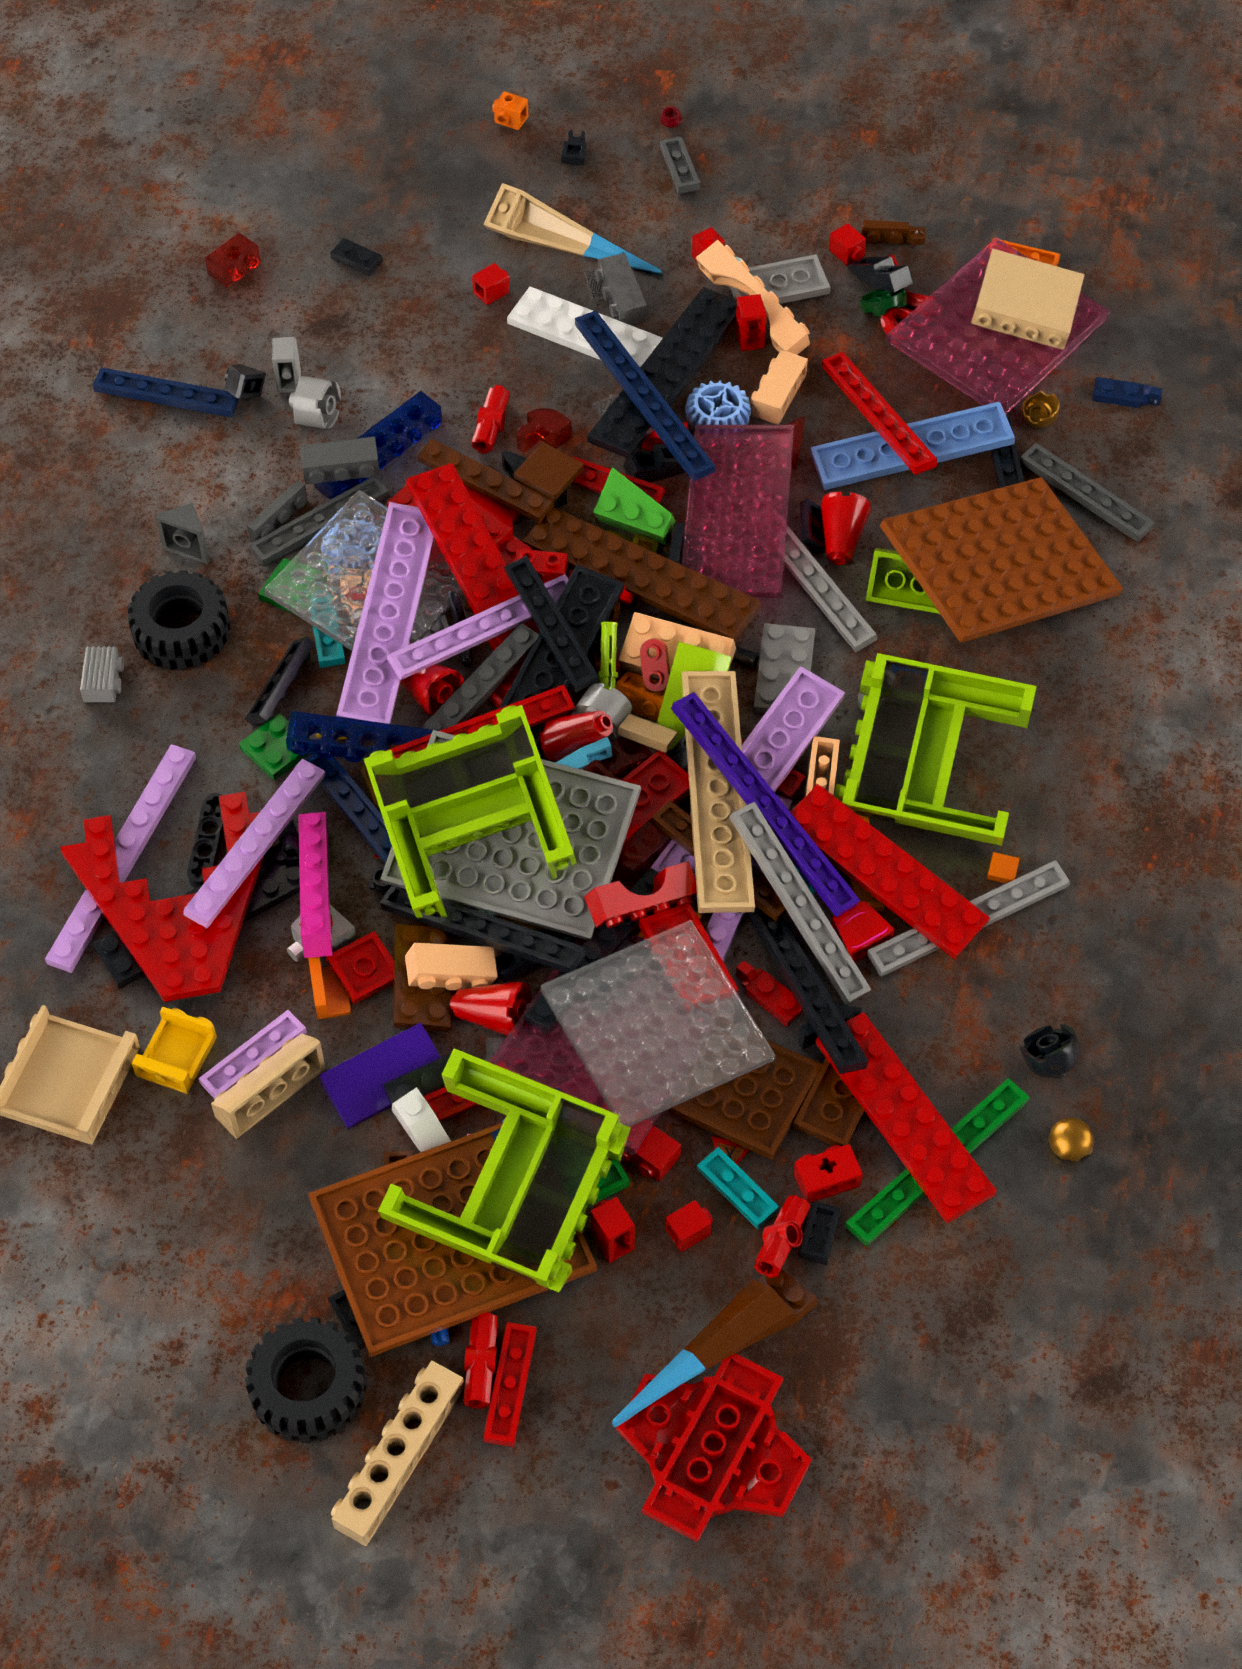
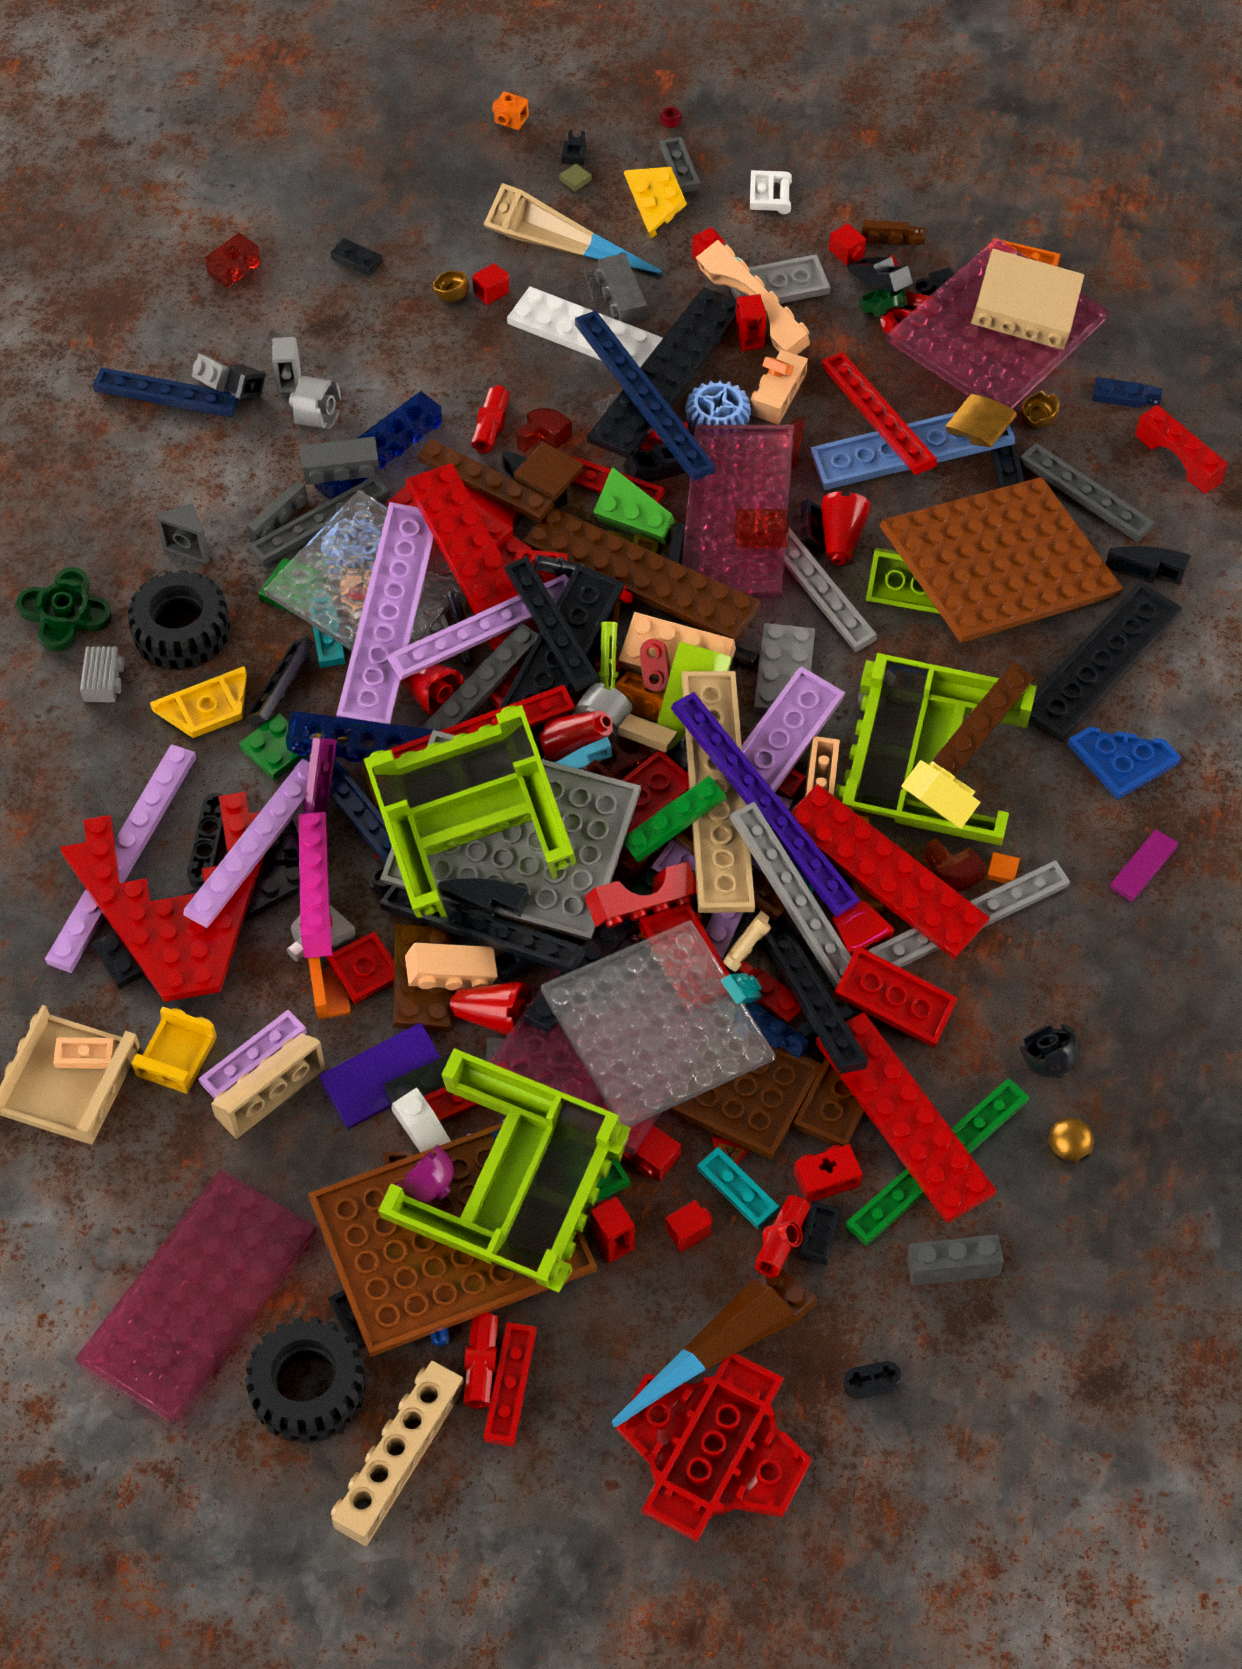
(63, 609): none -> dark green plant
(83, 1053): none -> light nougat plate
(196, 1296): none -> clear pink plate
(206, 704): none -> yellow wing
(210, 372): none -> light grey plate
(320, 775): none -> magenta tile
(429, 1177): none -> magenta cylinder
(451, 286): none -> pearl gold hair
(486, 894): none -> black slope
(555, 566): none -> black axle
(575, 177): none -> olive tile
(655, 195): none -> yellow wing
(674, 818): none -> green plate
(742, 988): none -> teal plate
(743, 946): none -> tan plate
(762, 191): none -> white plate
(762, 528): none -> clear red brick
(777, 367): none -> orange plate
(777, 1032): none -> dark blue hinge
(872, 1387): none -> black beam
(895, 996): none -> red plate
(934, 281): none -> black plate
(942, 792): none -> light yellow brick
(954, 1259): none -> dark grey brick
(957, 871): none -> clear red brick
(981, 420): none -> pearl gold slope
(984, 719): none -> reddish brown plate
(1102, 660): none -> black plate
(1122, 759): none -> blue plate
(1144, 865): none -> magenta tile
(1148, 563): none -> black slope
(1202, 464): none -> red arch

